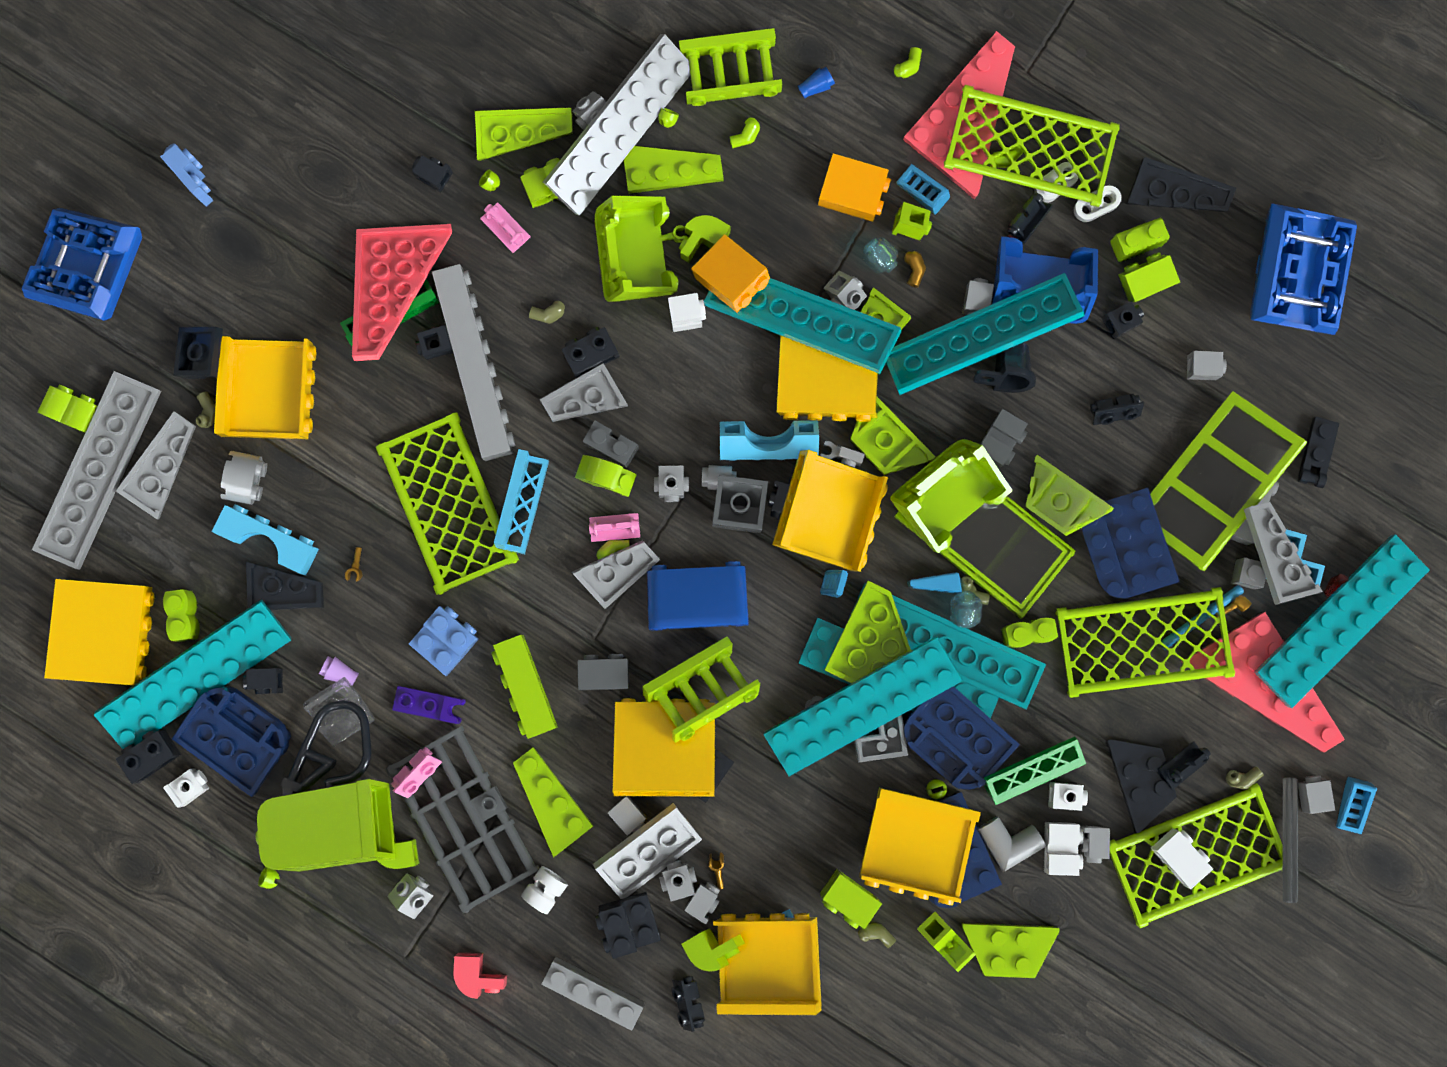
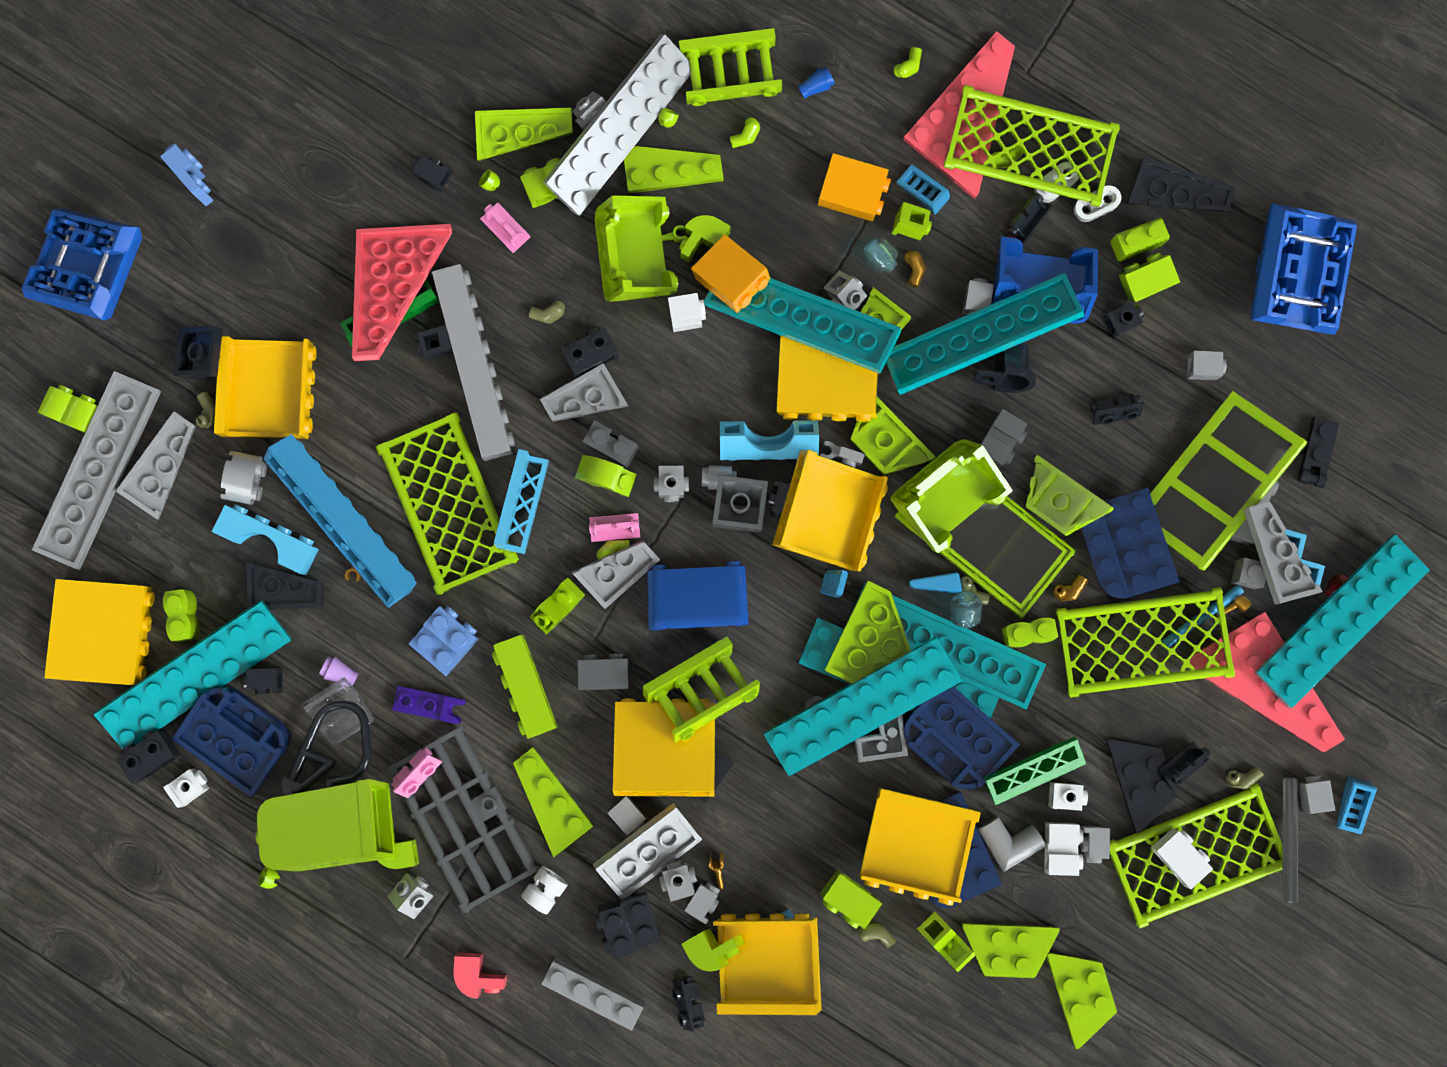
(340, 520): none -> dark azure brick
(557, 606): none -> lime slope
(935, 783): lime hinge -> none
(1070, 592): none -> pearl gold arm
(1082, 994): none -> lime wing

